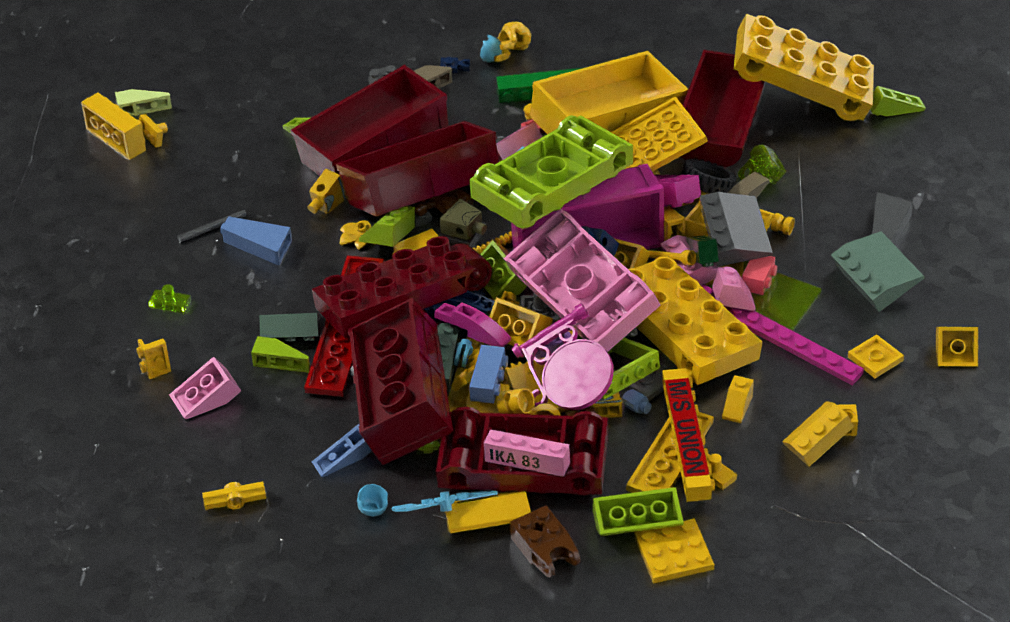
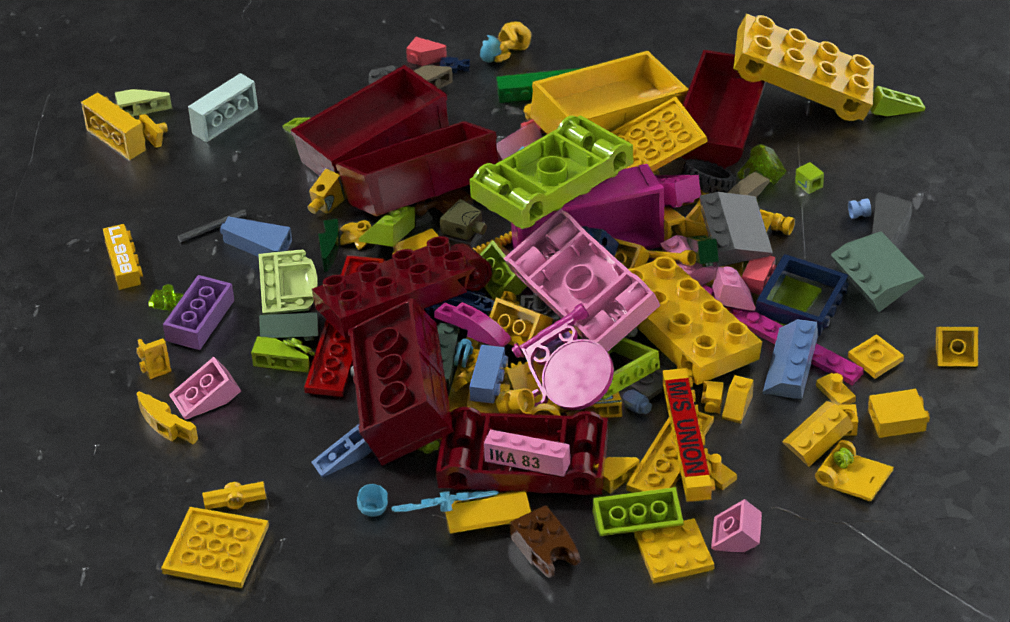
(122, 257): none -> yellow brick
(162, 421): none -> yellow slope
(198, 312): none -> medium lavender brick
(215, 547): none -> yellow plate
(223, 107): none -> light aqua brick
(286, 282): none -> yellowish green slope
(297, 344): none -> lime plate
(329, 243): none -> dark green slope
(425, 52): none -> coral slope
(618, 471): none -> yellow slope
(712, 396): none -> yellow brick
(737, 528): none -> bright pink slope
(785, 314): none -> dark blue window
(791, 359): none -> medium blue slope
(809, 178): none -> lime brick
(835, 390): none -> yellow tile
(843, 458): none -> lime bush
(859, 479): none -> yellow door
(860, 208): none -> light blue wheel
(898, 413): none -> yellow brick

